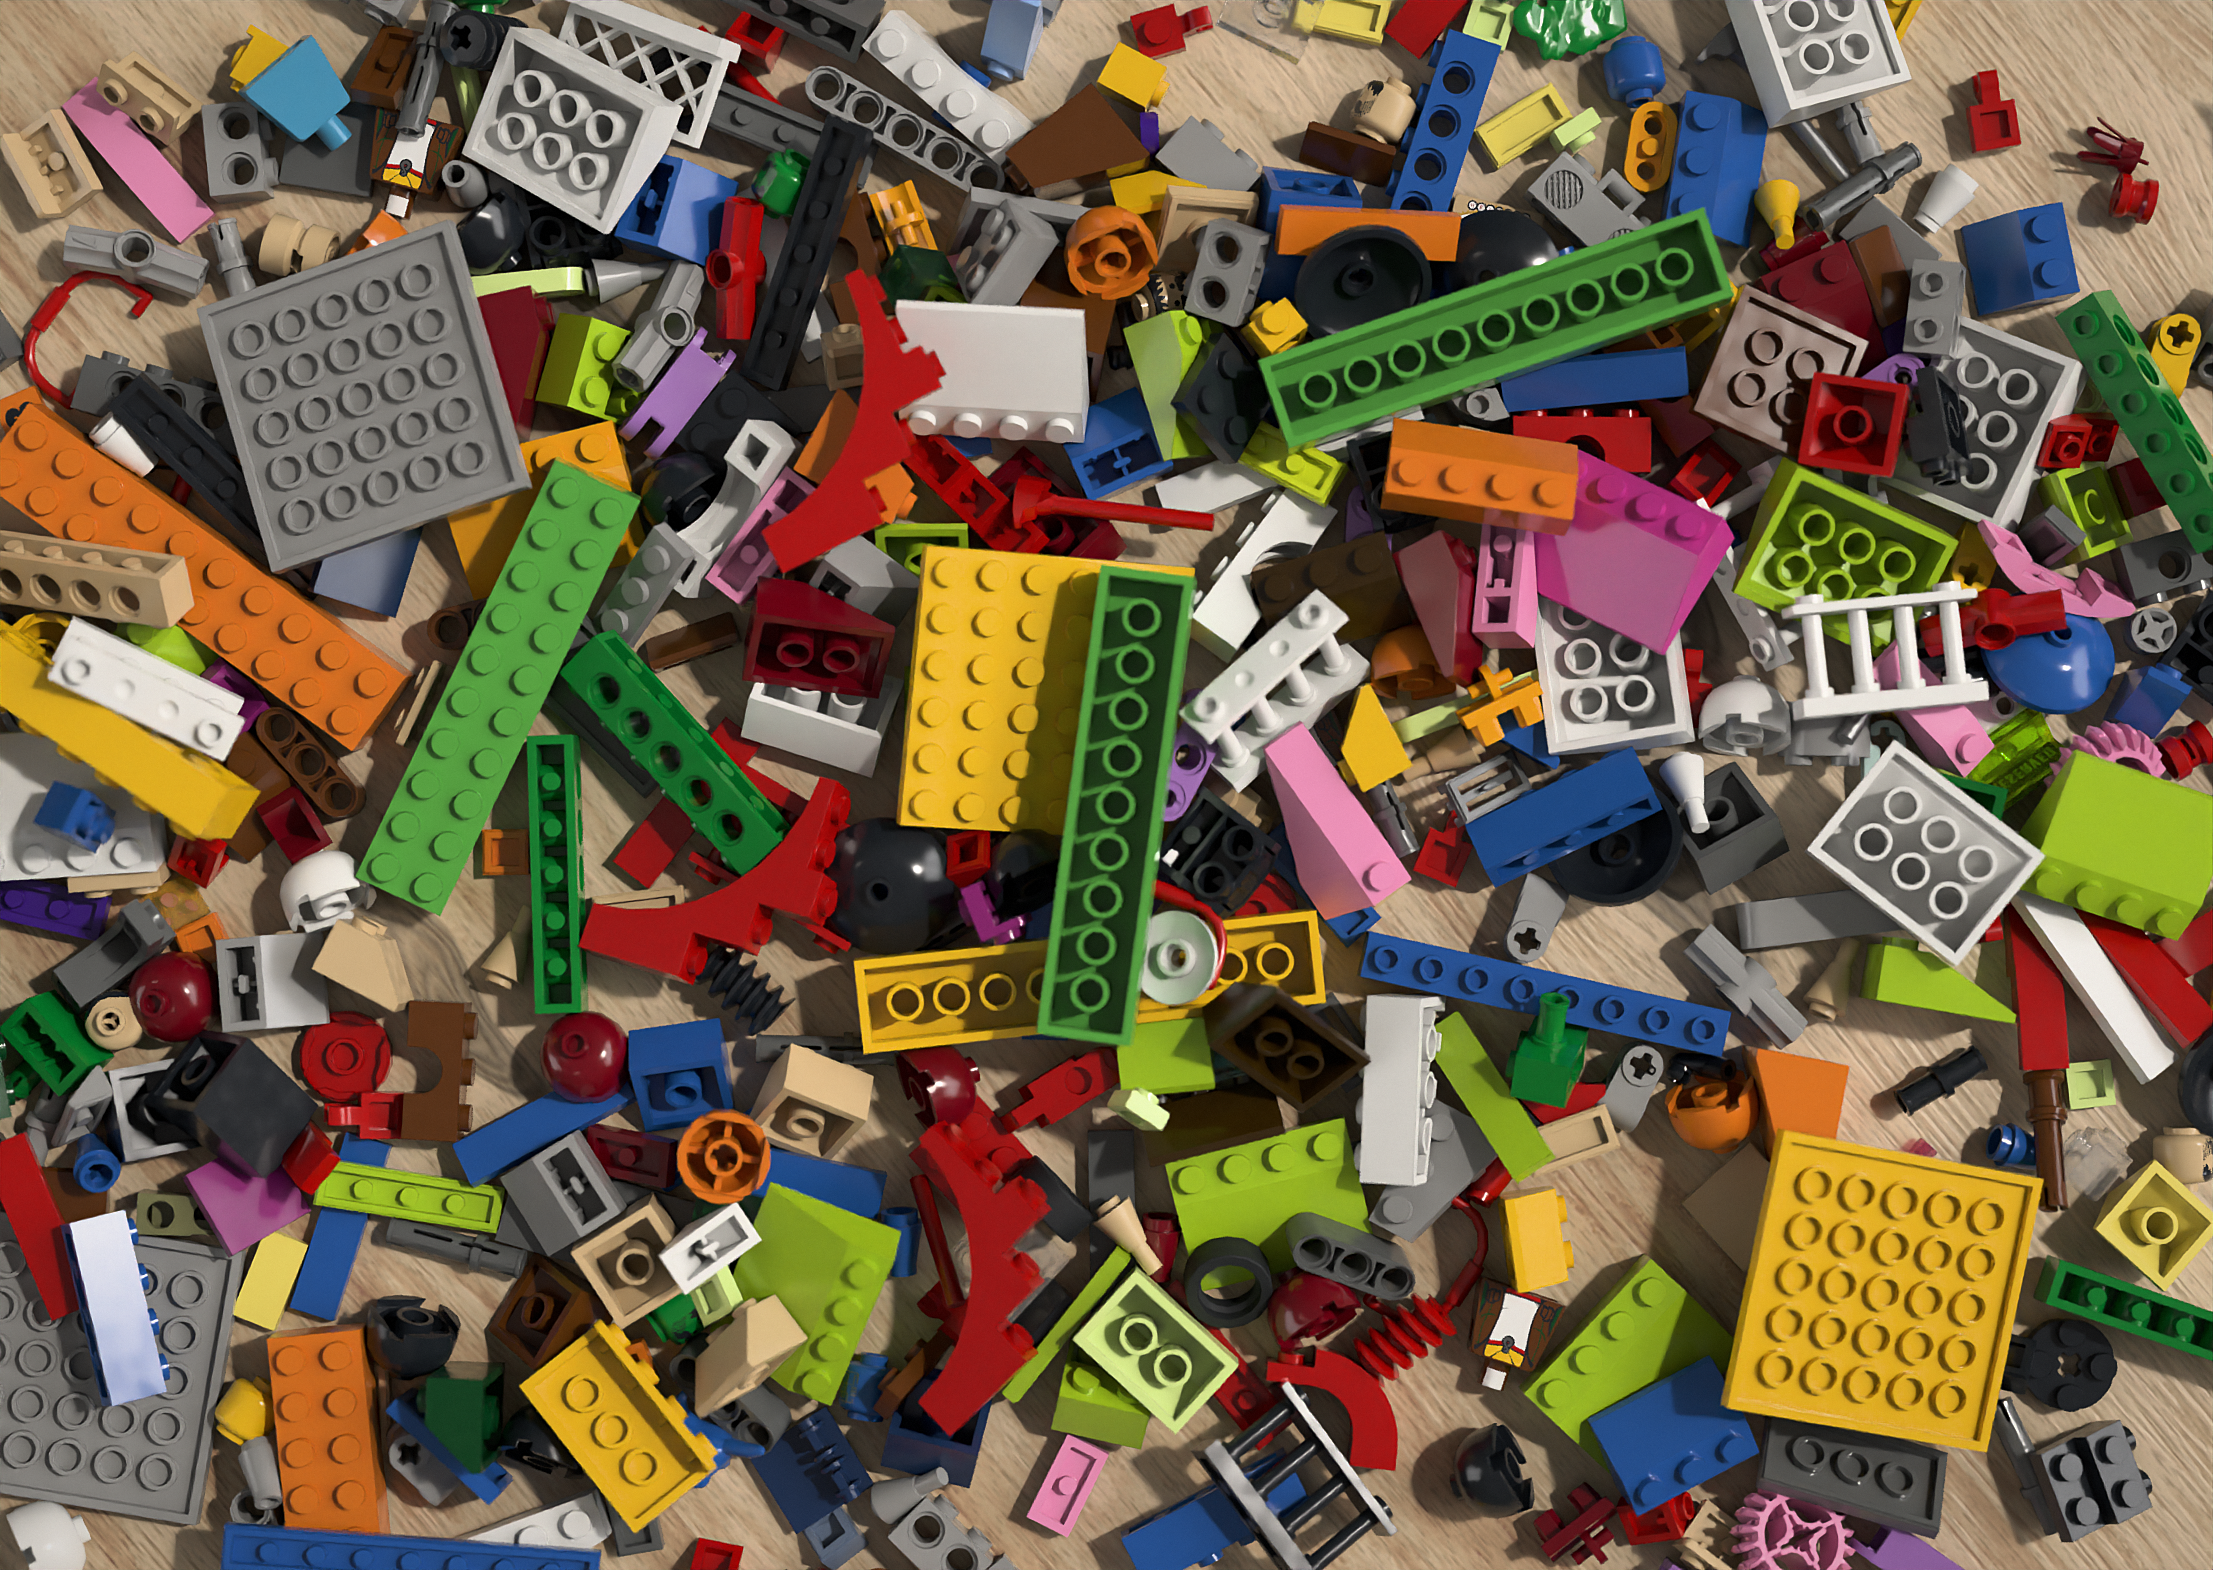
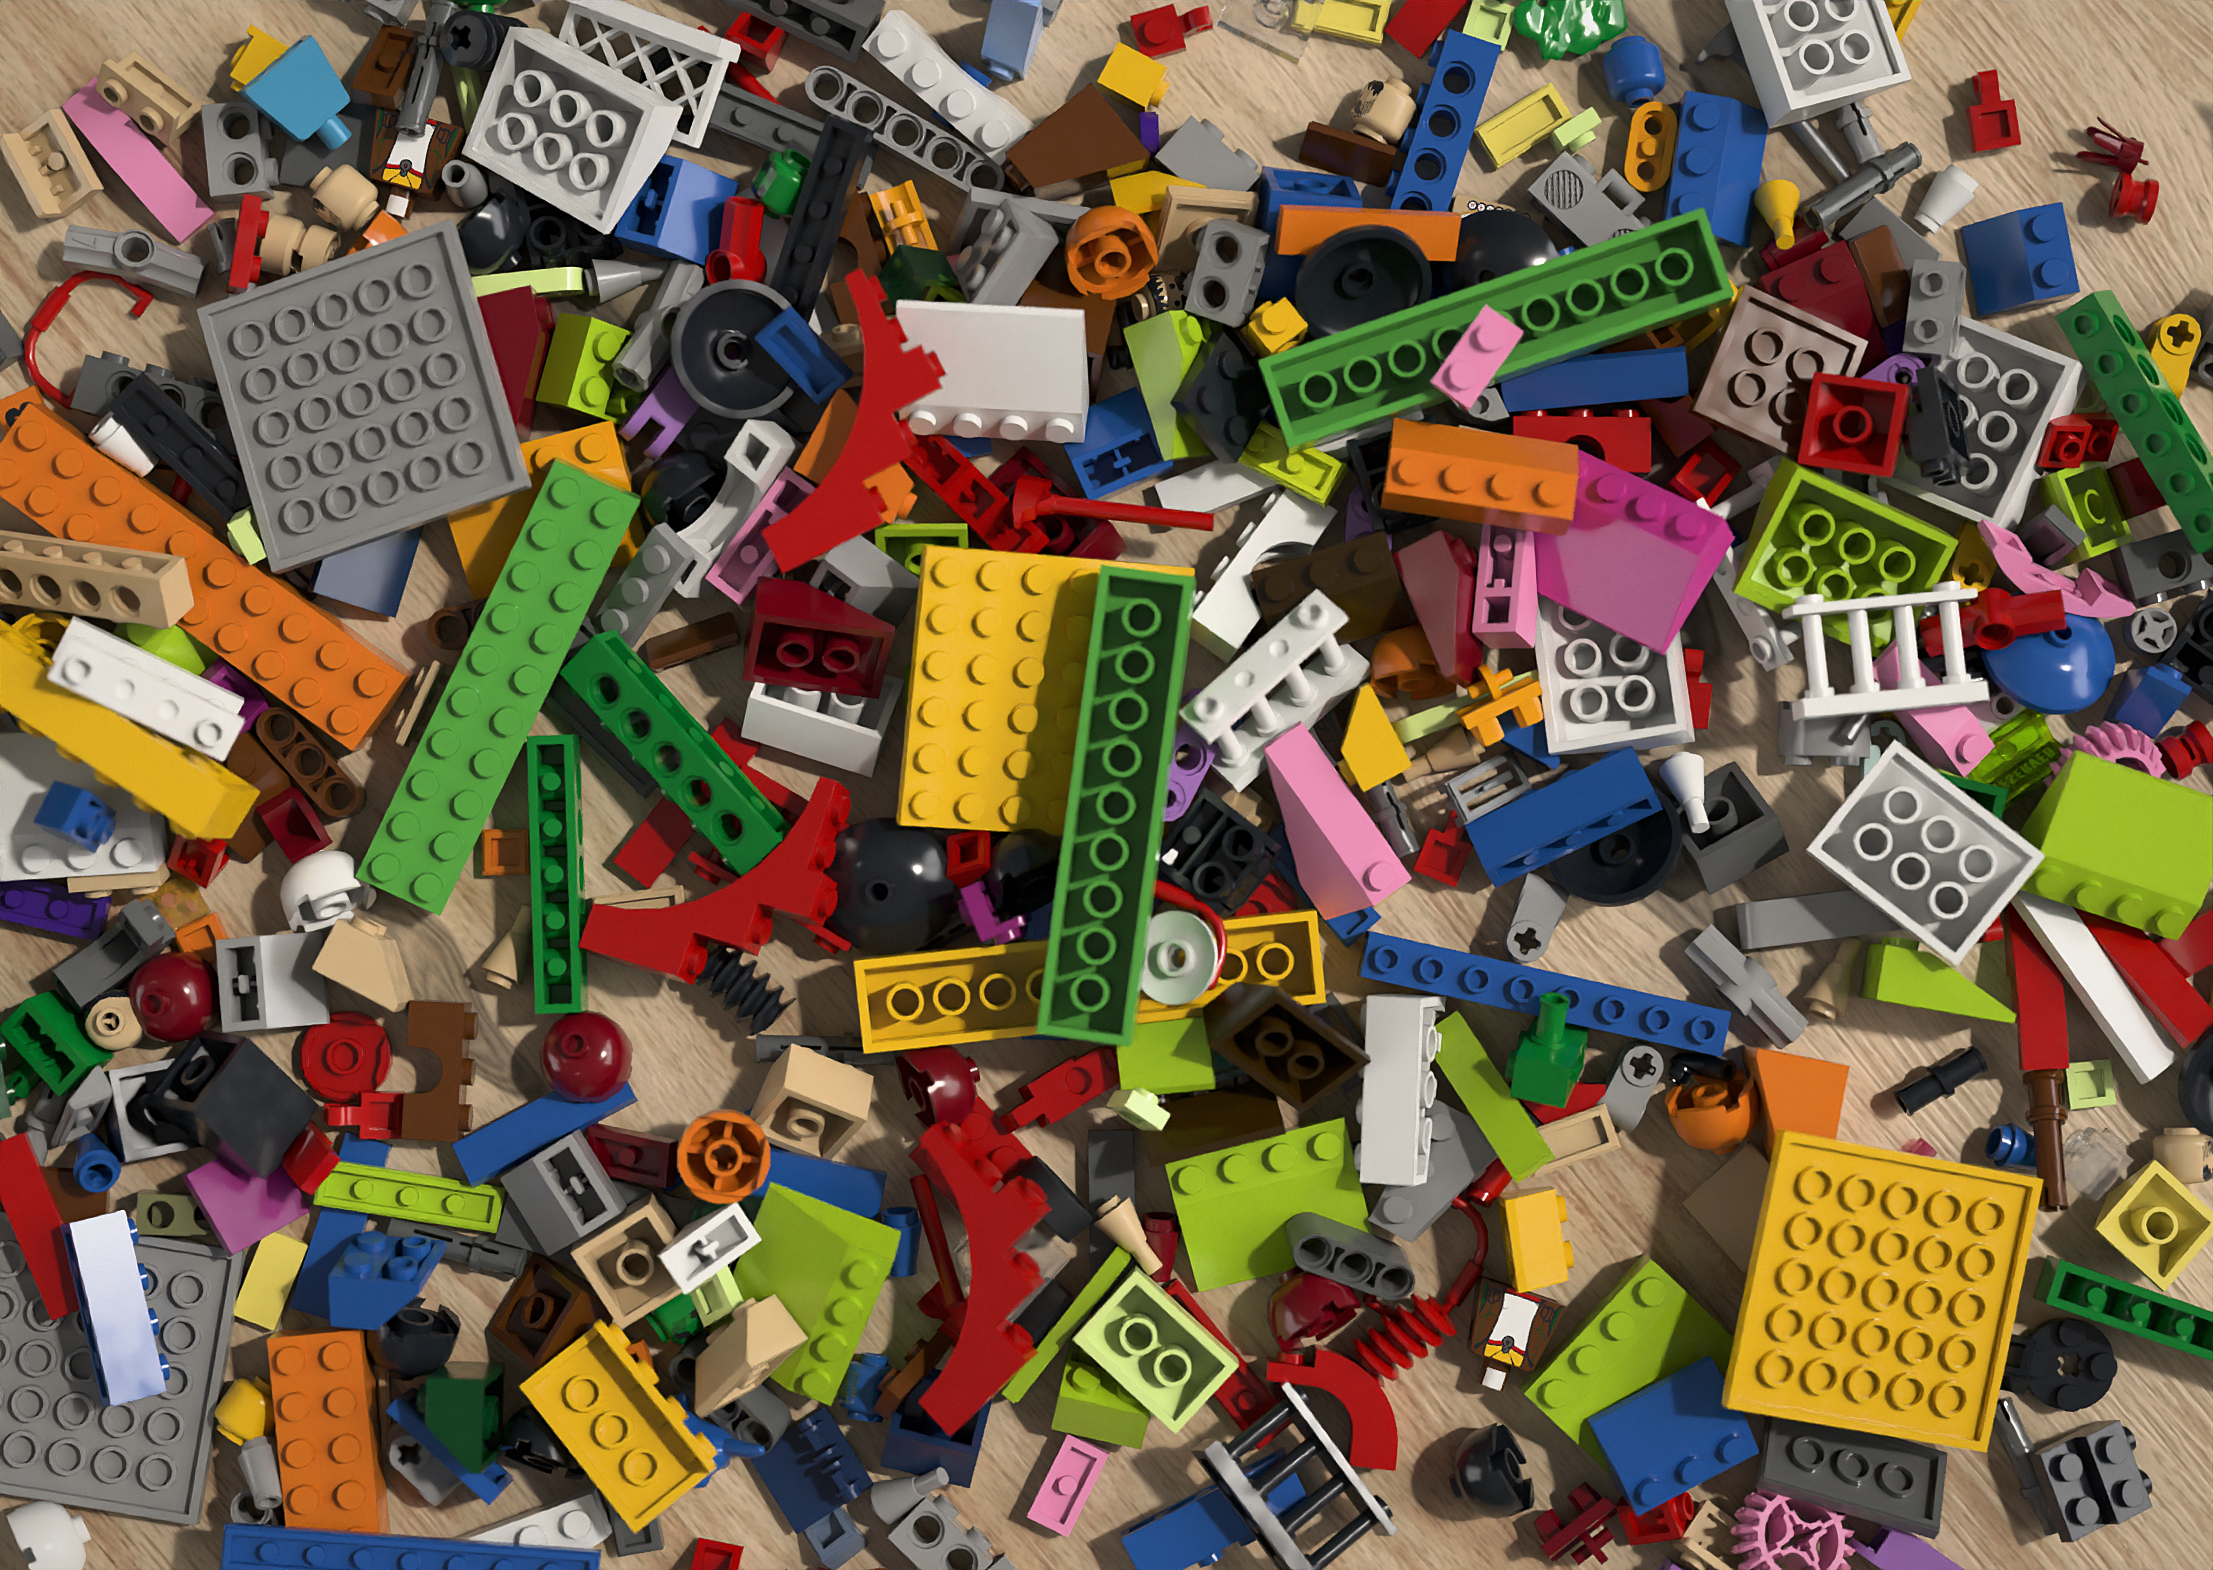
(244, 265): none -> red plate
(246, 535): none -> yellowish green plate
(344, 198): none -> tan head
(379, 1277): none -> blue slope
(680, 1072): blue slope -> none
(709, 321): none -> black dish
(803, 355): none -> blue tile
(1233, 1311): black tyre -> none
(1477, 357): none -> bright pink plate
(1744, 717): white cylinder -> none

